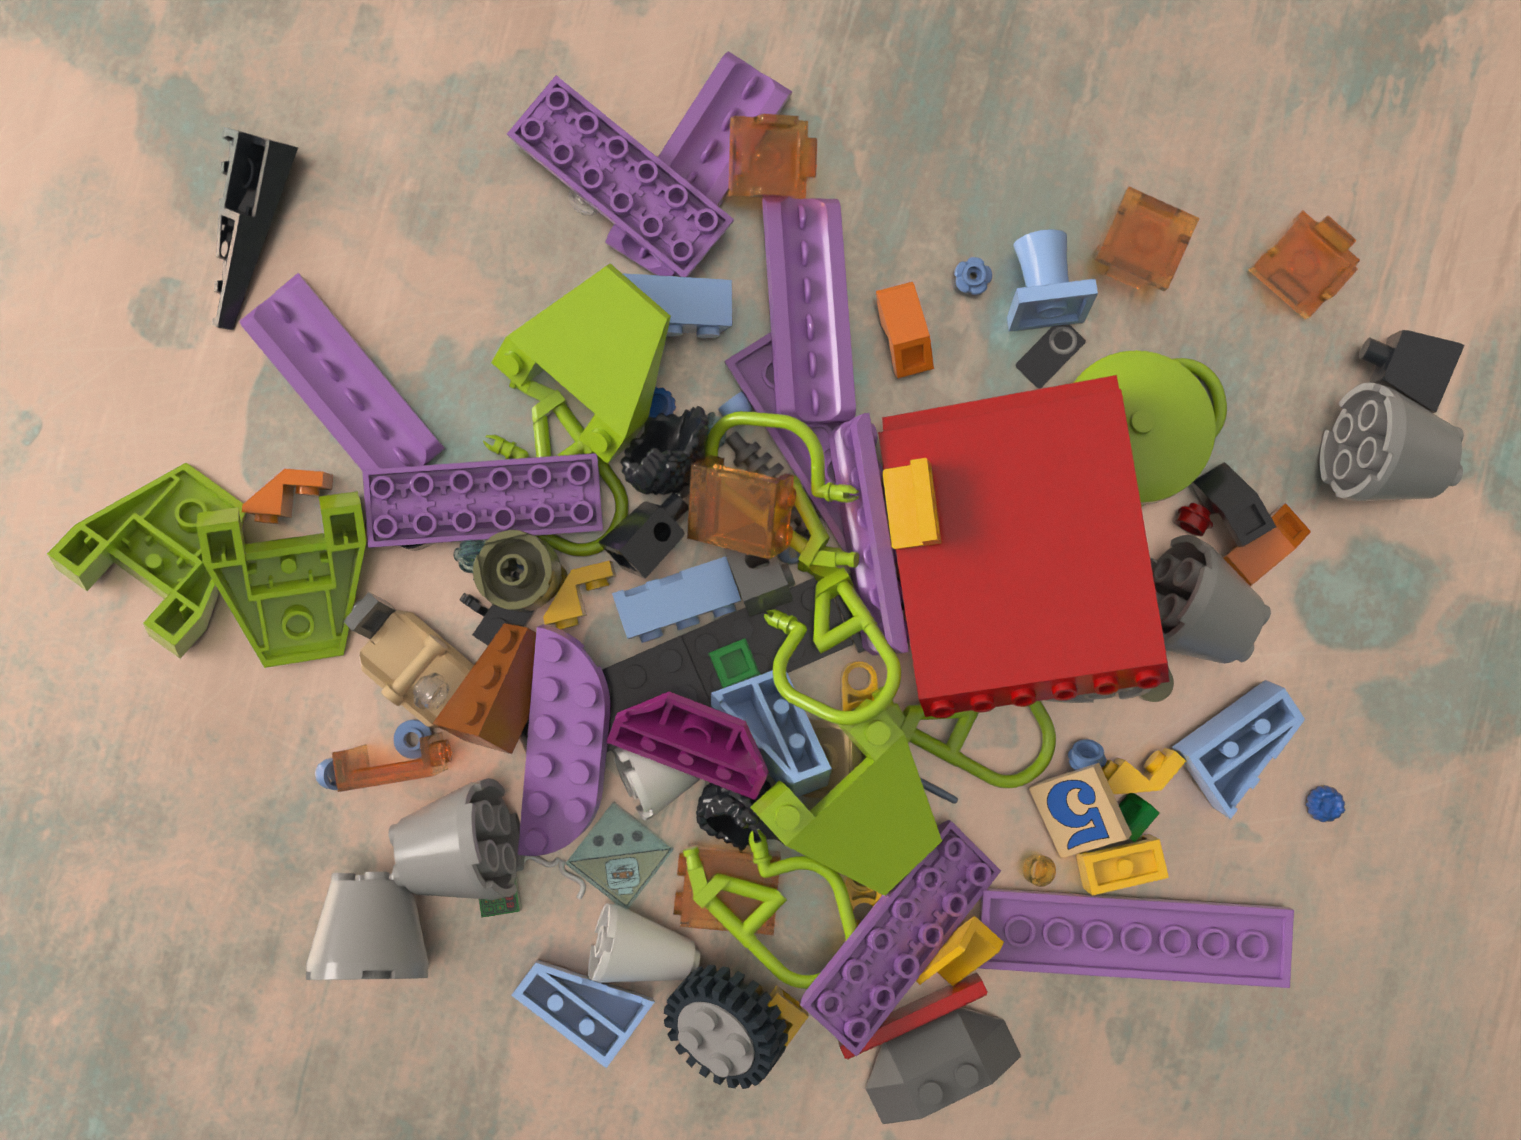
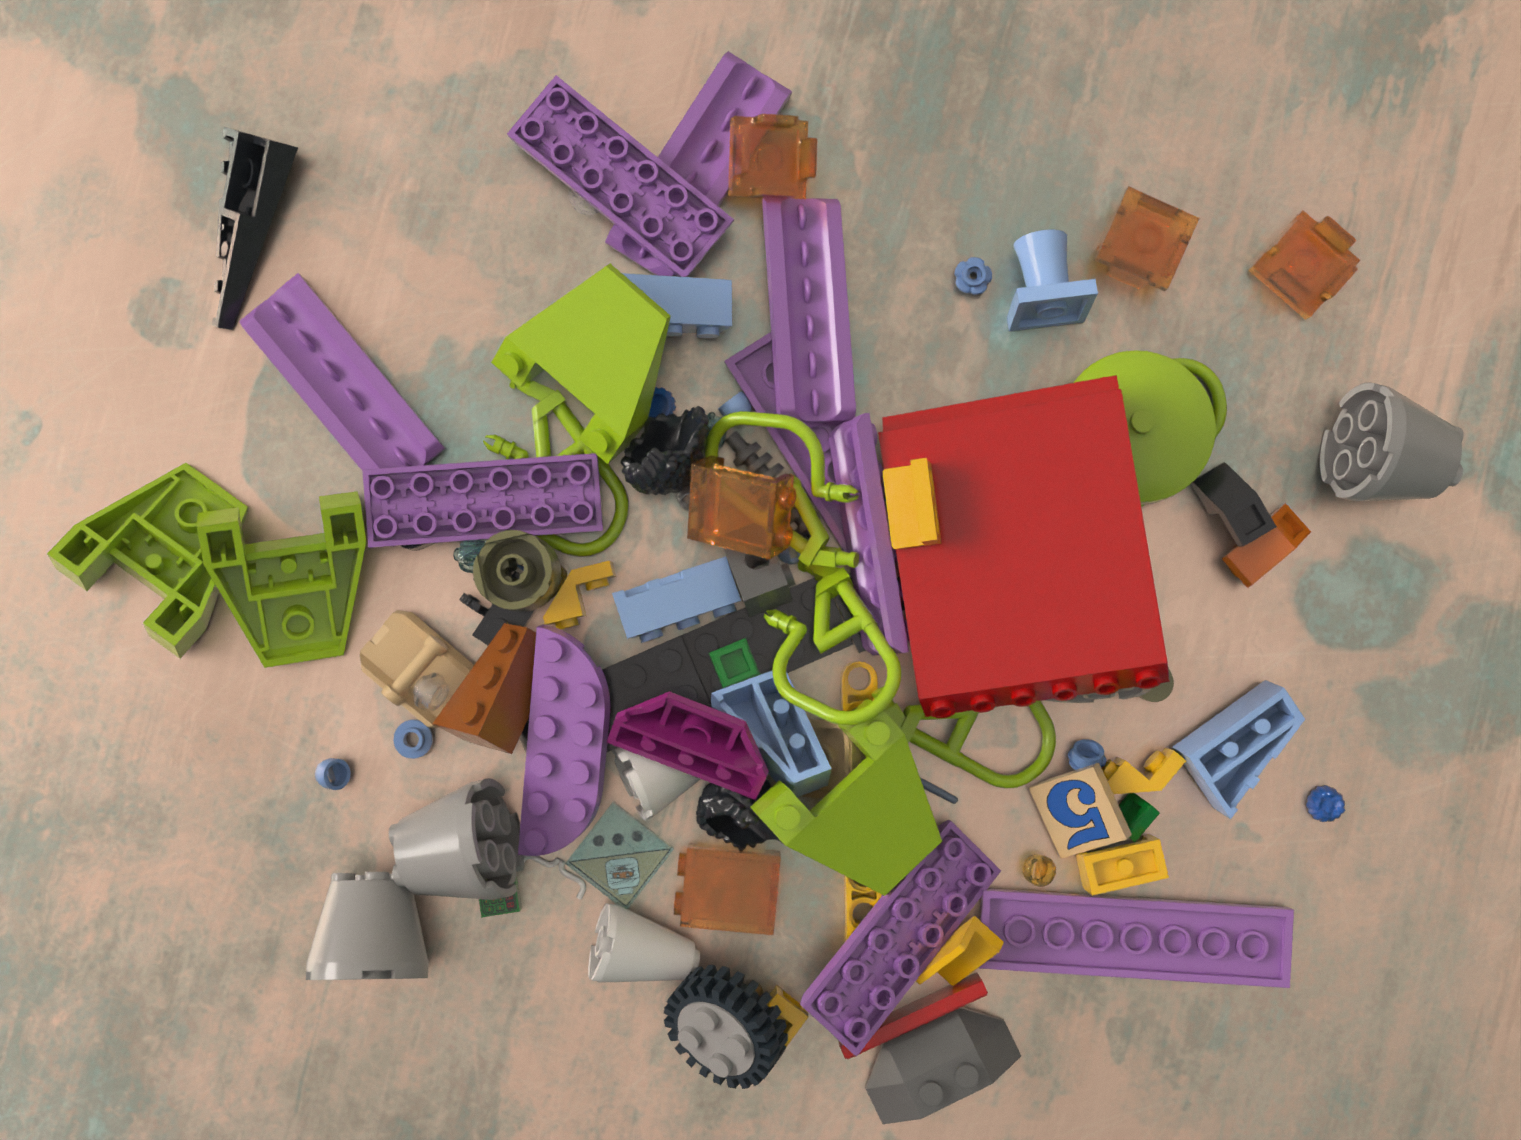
(277, 495): orange slope -> none
(354, 770): clear orange panel -> none
(369, 615): dark grey plate -> none
(584, 1011): light blue wedge -> none
(646, 535): black torso -> none
(772, 899): lime piece -> none
(906, 328): orange slope -> none
(1050, 354): black sticker -> none
(1194, 519): red plate -> none
(1205, 603): light grey cone -> none
(1413, 365): black torso -> none

